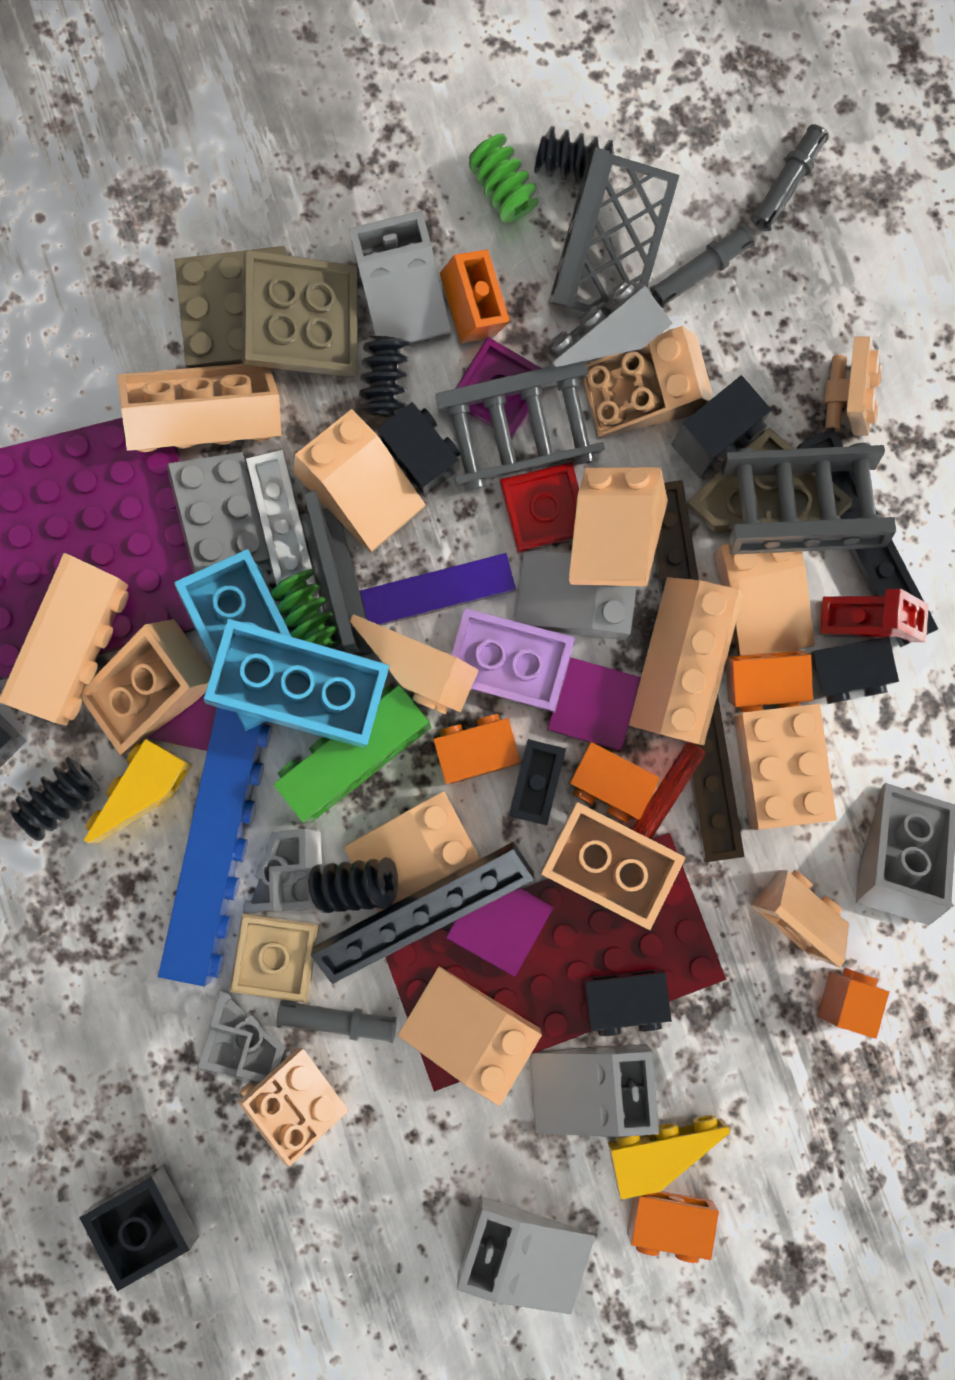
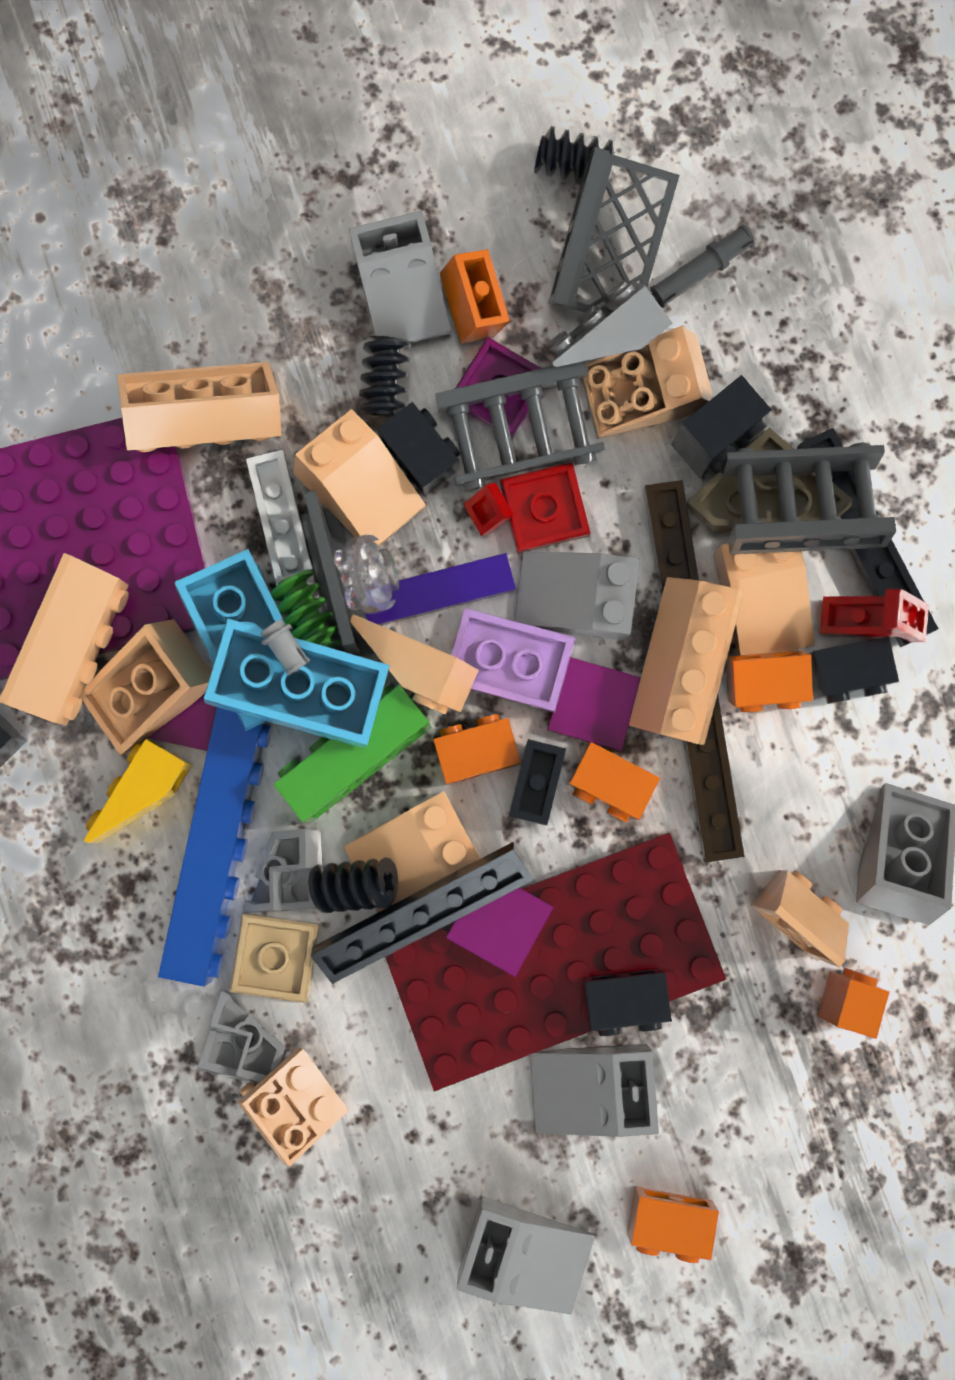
(55, 800): black piece -> none
(139, 1228): black brick -> none
(213, 306): dark tan plate -> none
(217, 509): light grey plate -> none
(284, 646): none -> light grey pin
(299, 314): dark tan plate -> none
(336, 1021): dark grey pin -> none
(367, 574): none -> clear plate
(470, 1035): light nougat slope -> none
(488, 509): none -> red plate
(500, 180): bright green piece -> none
(612, 865): light nougat brick -> none
(617, 526): light nougat slope -> none
(653, 1161): yellow slope -> none
(669, 790): clear red axle -> none
(784, 767): light nougat brick -> none
(798, 164): dark grey pin -> none
(854, 393): light nougat plate -> none

